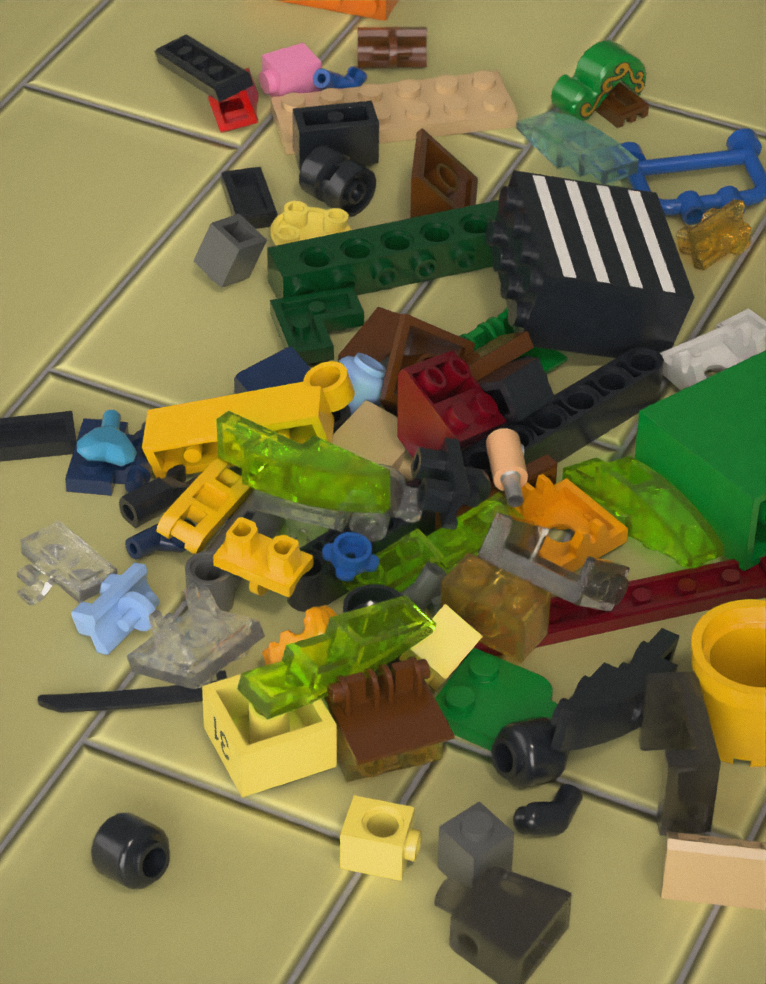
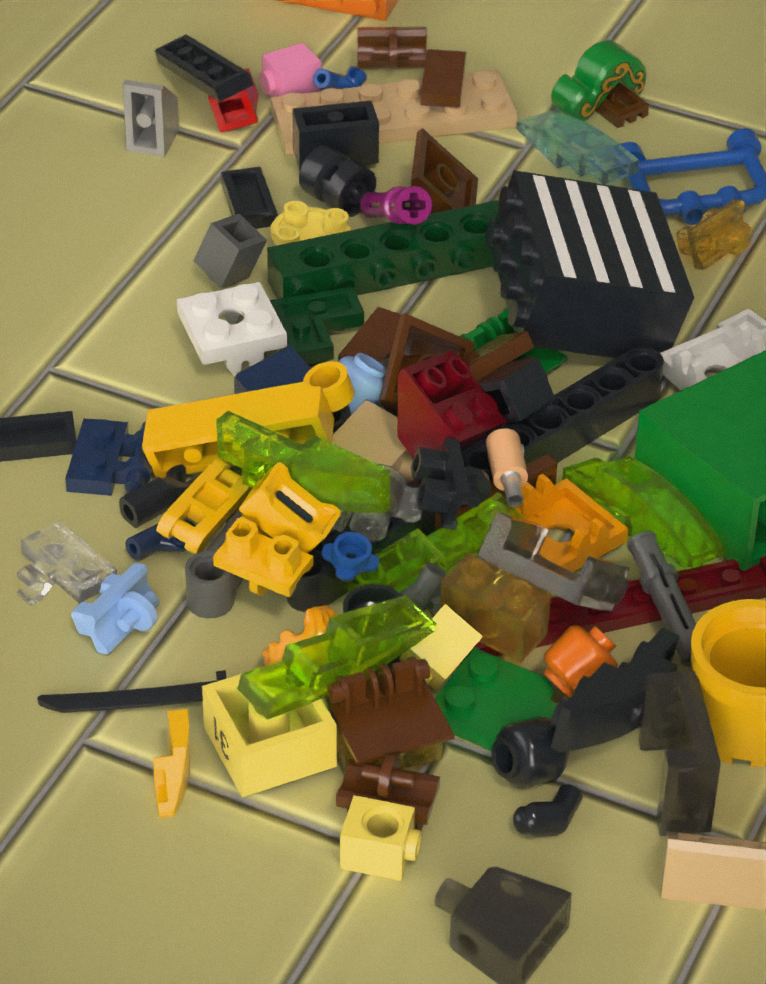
(107, 442): dark azure rock -> none
(130, 850): black head -> none
(149, 117): none -> light grey slope
(173, 771): none -> yellow slope
(196, 643): clear plate -> none
(224, 340): none -> white piece
(286, 508): none -> yellow piece
(391, 785): none -> reddish brown hips
(399, 213): none -> magenta pin
(443, 78): none -> reddish brown tile
(473, 844): dark grey brick -> none
(577, 655): none -> orange head
(660, 582): none -> dark grey pin

